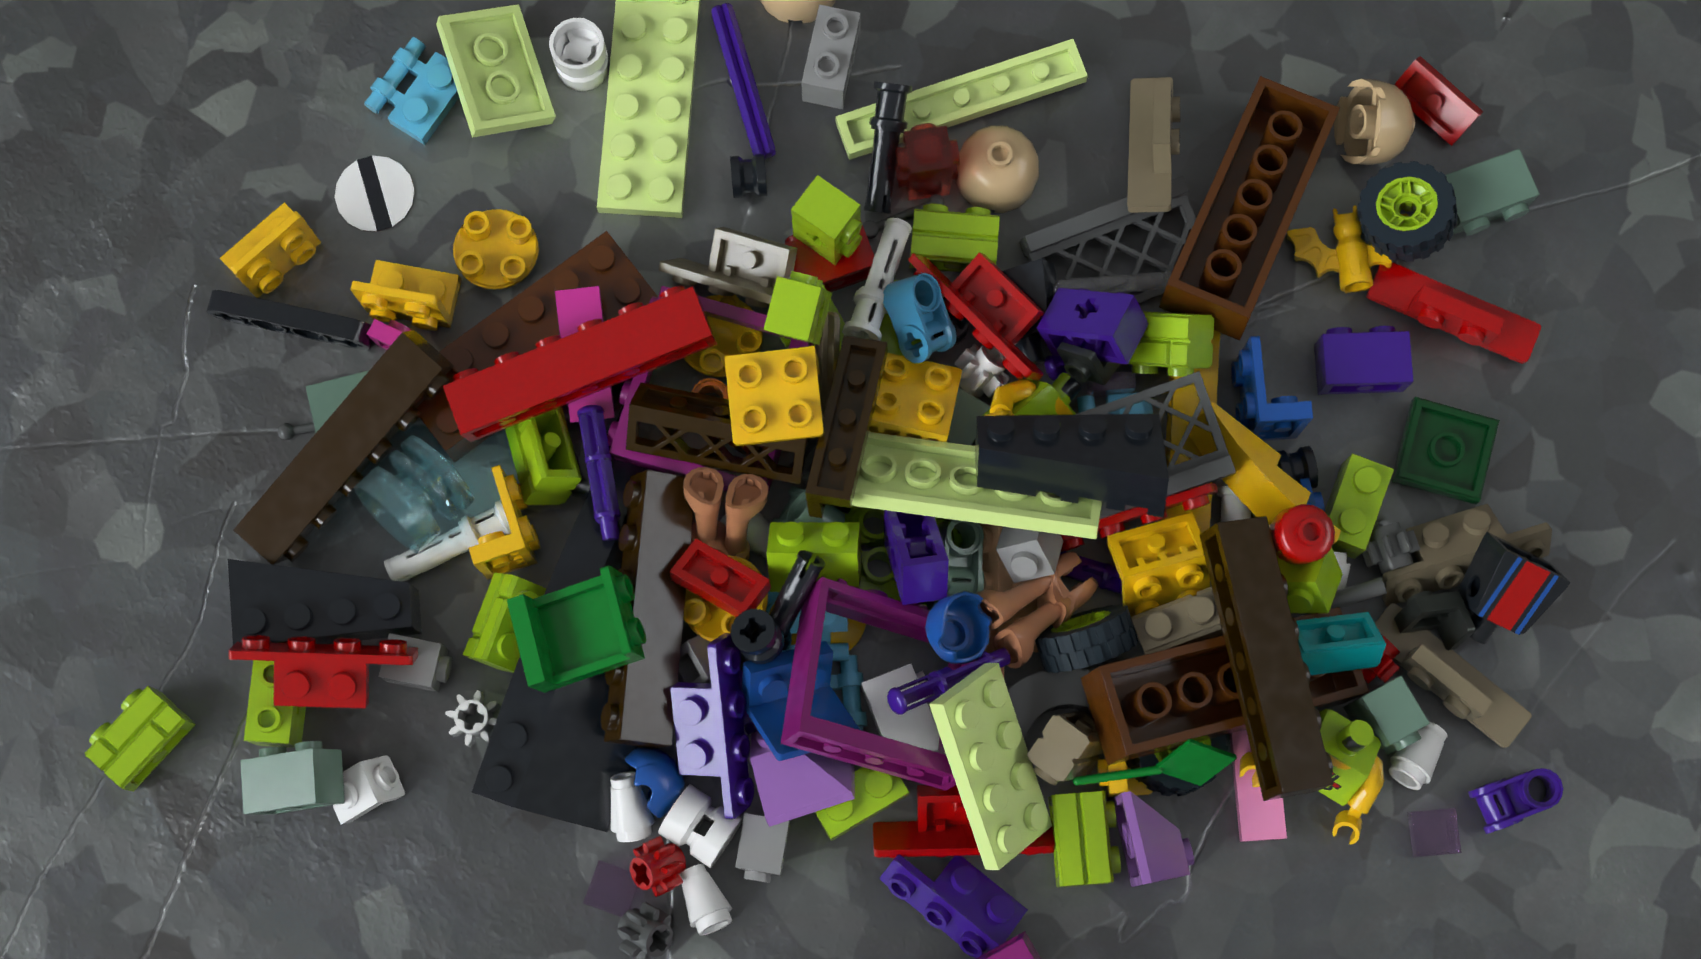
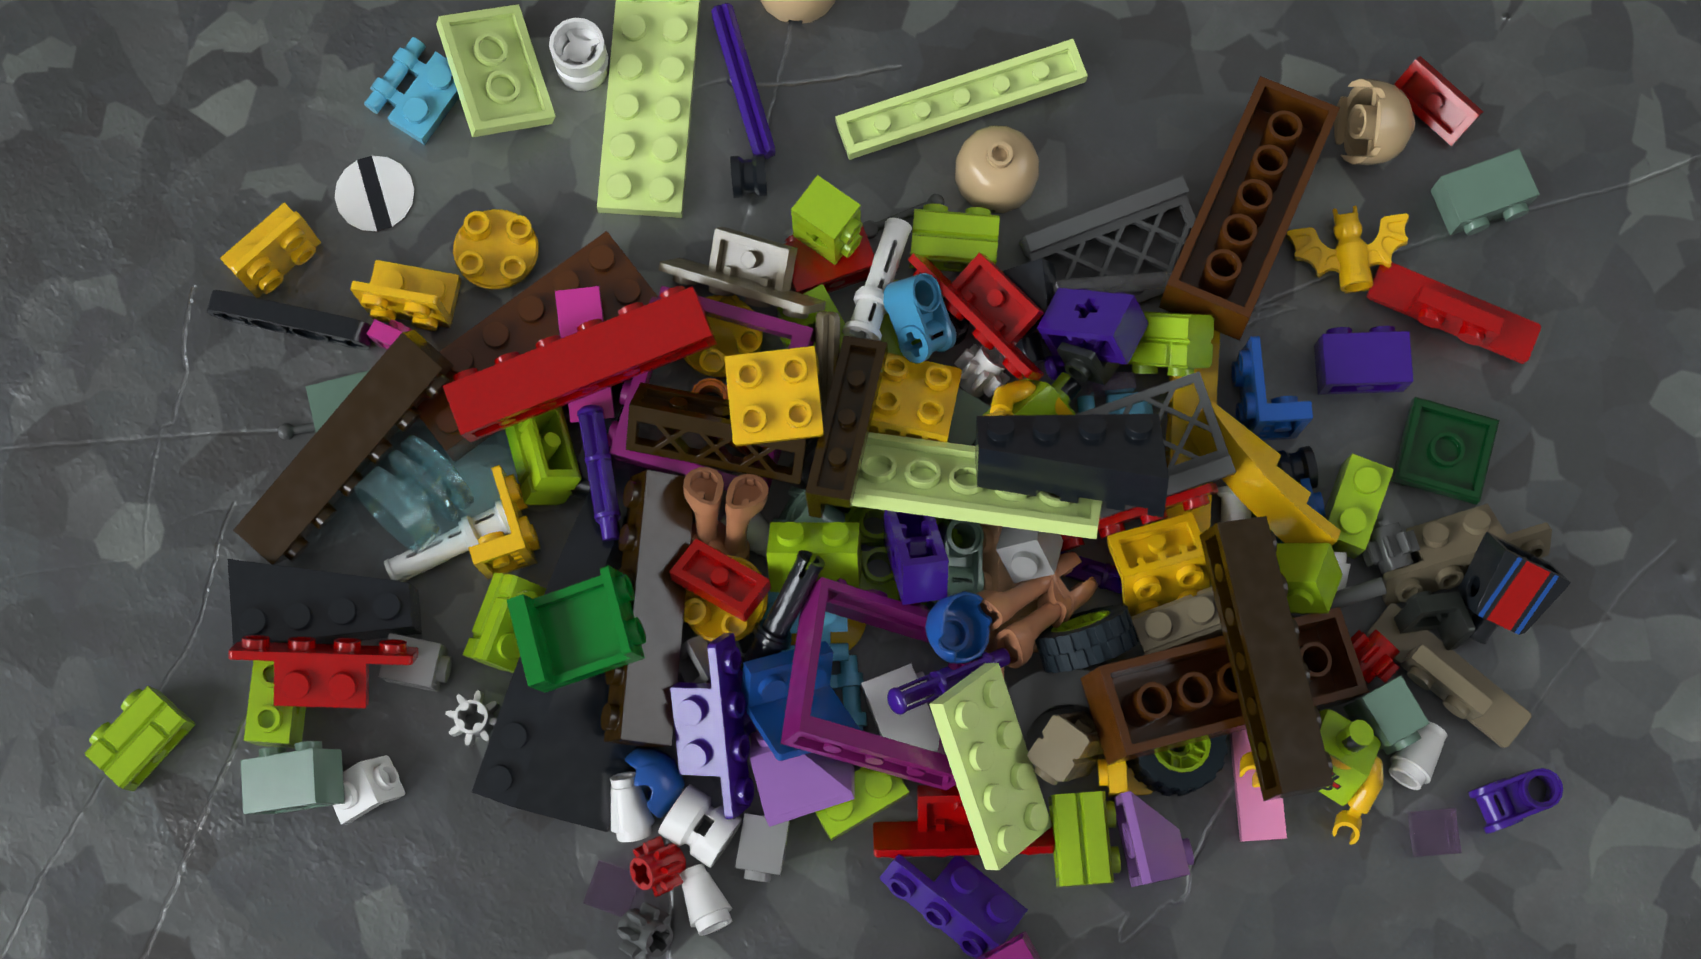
(765, 644): black wheel -> none
(798, 308): lime brick -> none
(831, 57): light grey brick -> none
(888, 125): black pin -> none
(927, 161): clear red brick -> none
(1152, 144): dark tan bracket -> none
(1189, 762): green piece -> none
(1302, 534): red head -> none
(1340, 643): teal slope -> none
(1408, 188): black wheel -> none

